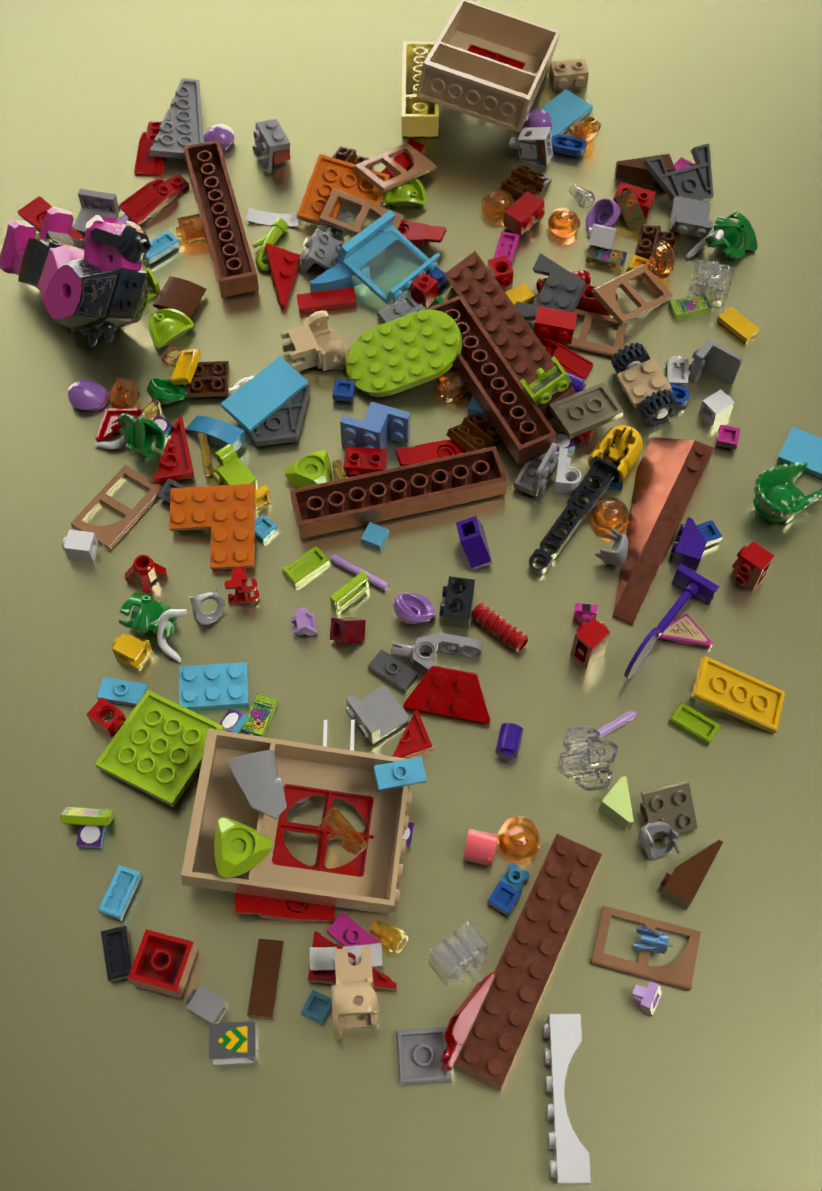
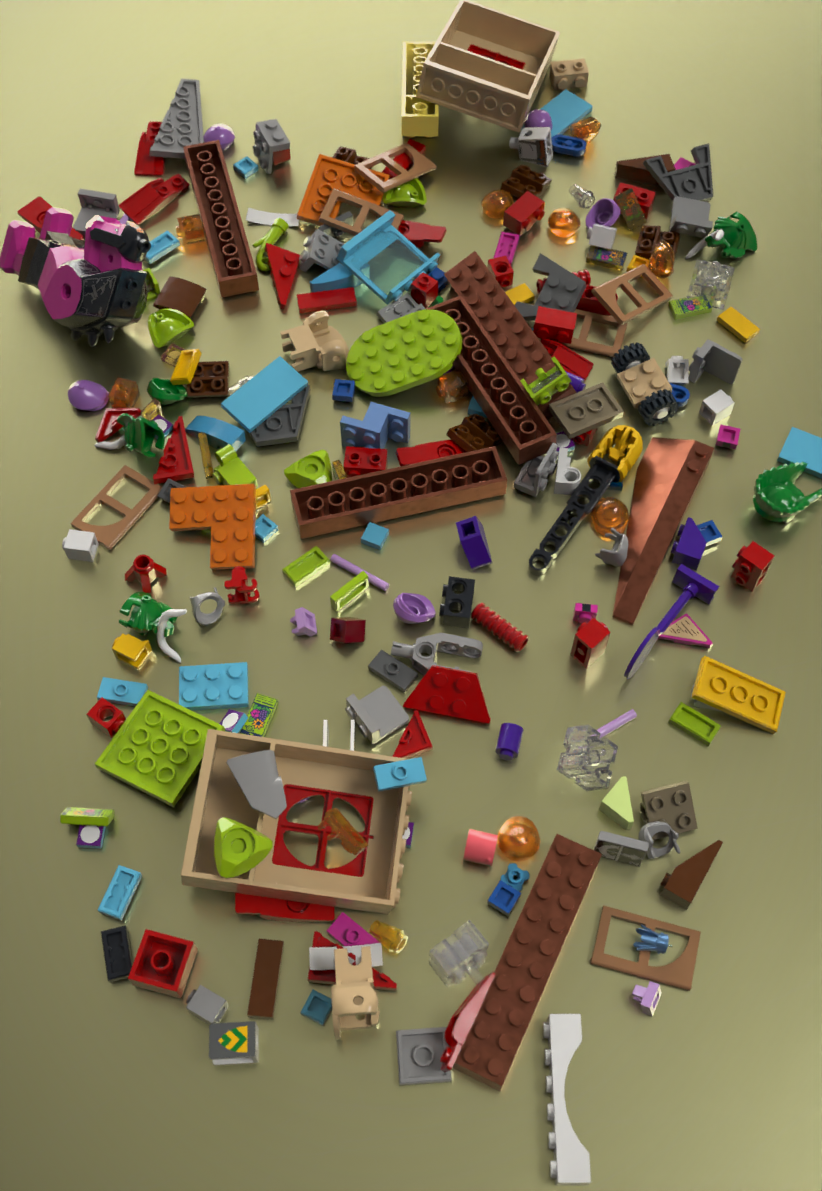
(245, 167): none -> medium azure tile
(621, 848): none -> tile

